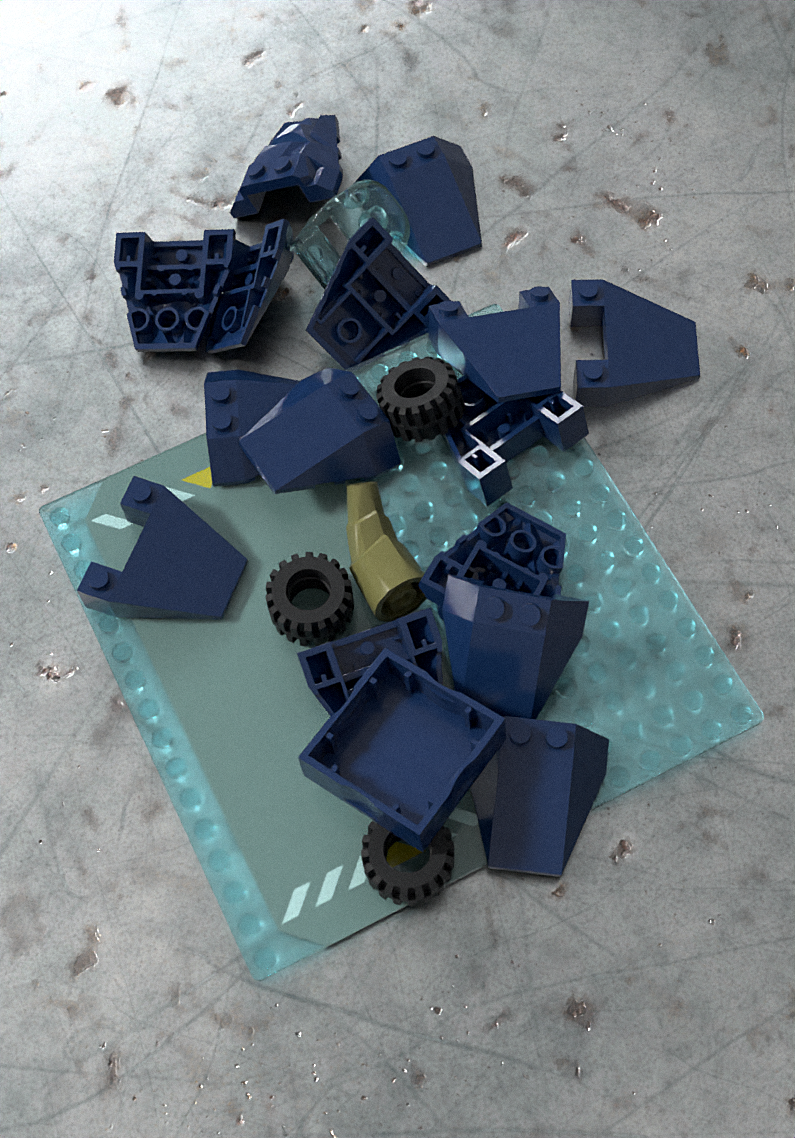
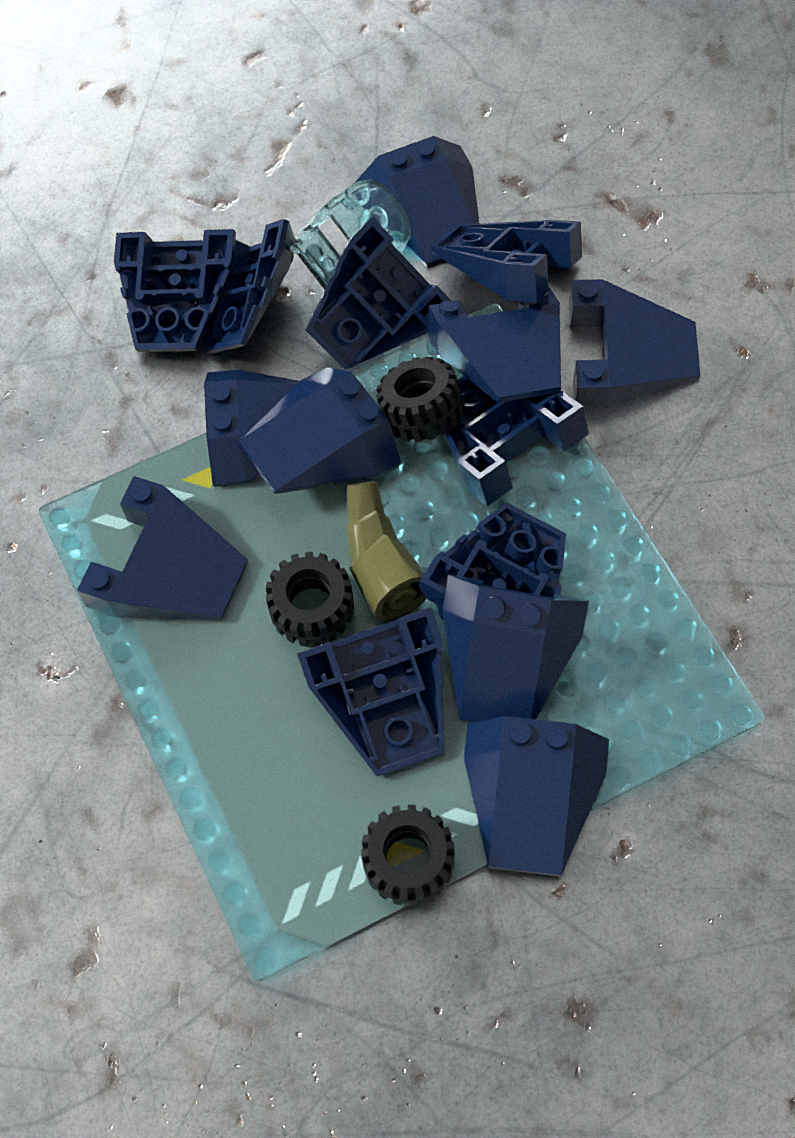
(297, 154): dark blue wedge -> none
(403, 749): dark blue tile -> none
(512, 255): none -> dark blue wedge

